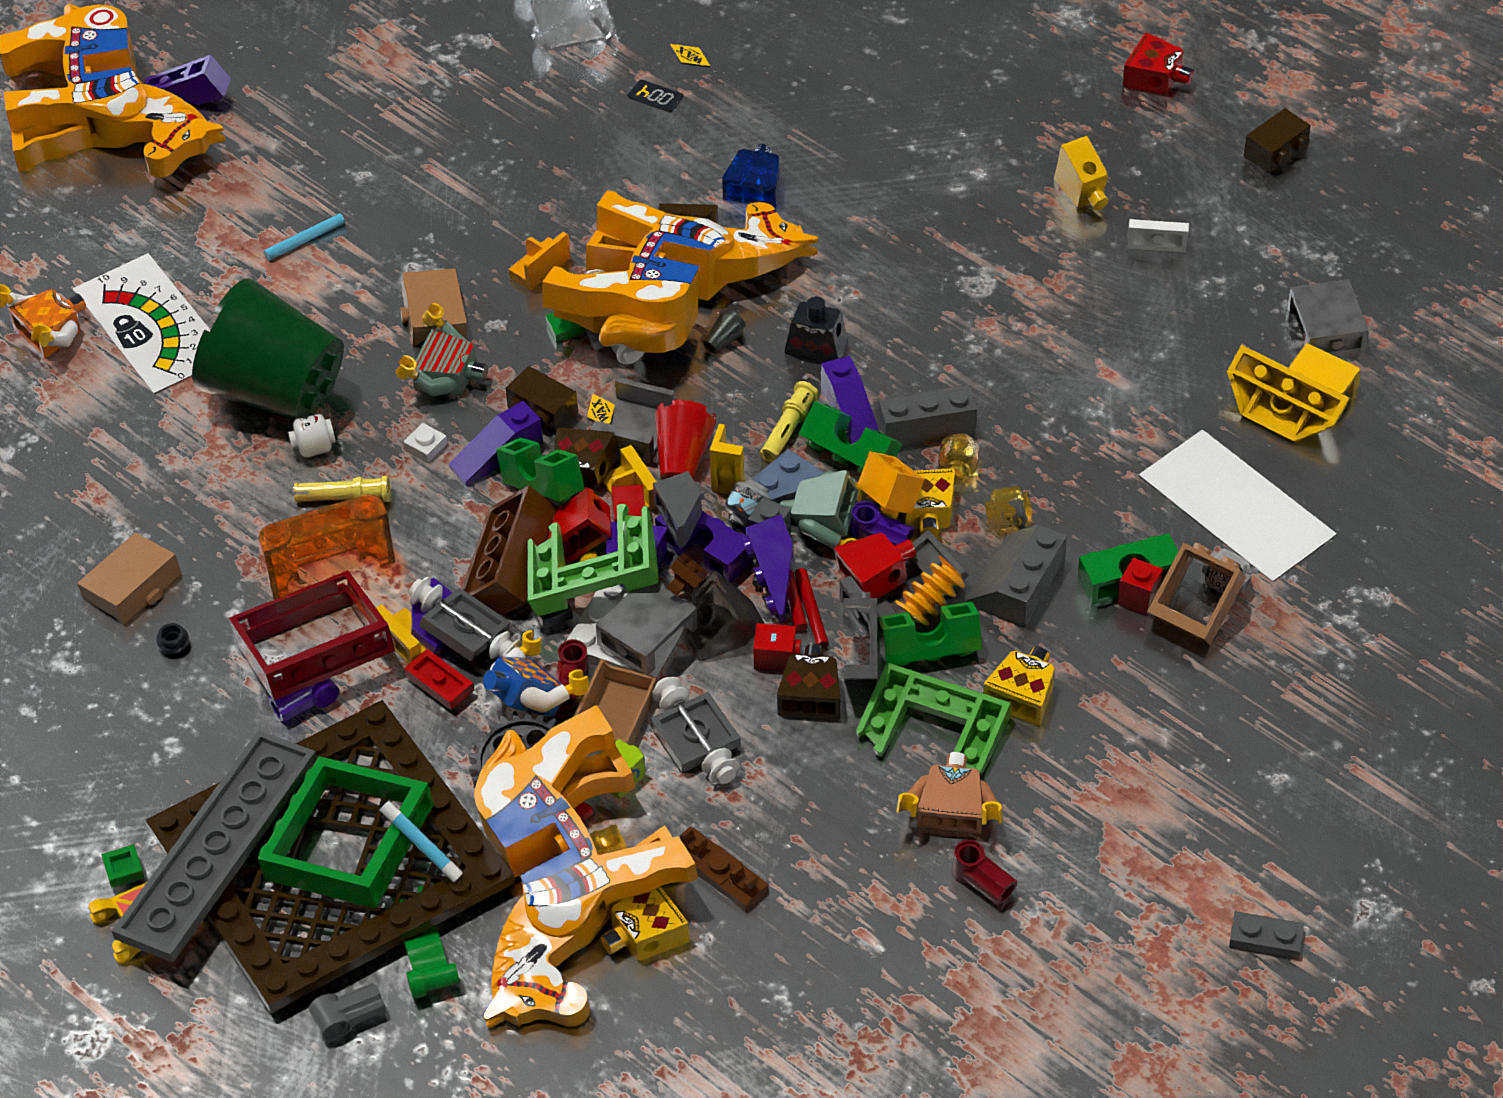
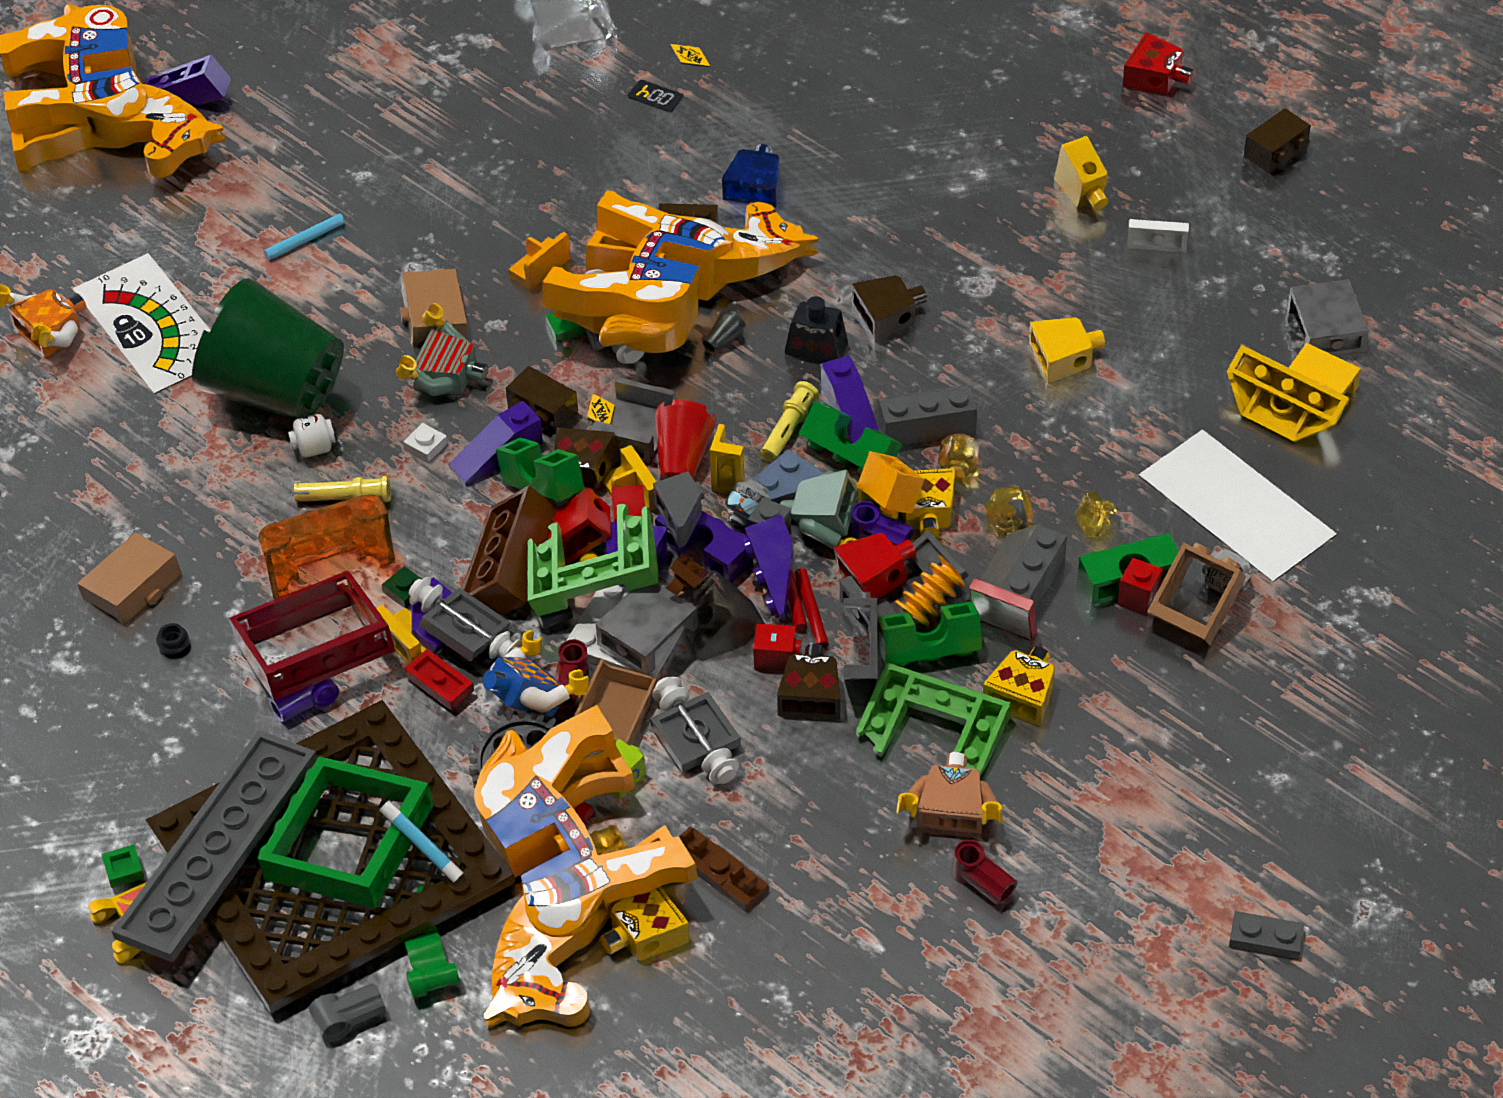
(398, 586): none -> dark green plate
(886, 305): none -> dark brown torso
(1004, 608): none -> tile
(1063, 346): none -> yellow torso
(1094, 513): none -> clear yellow tile

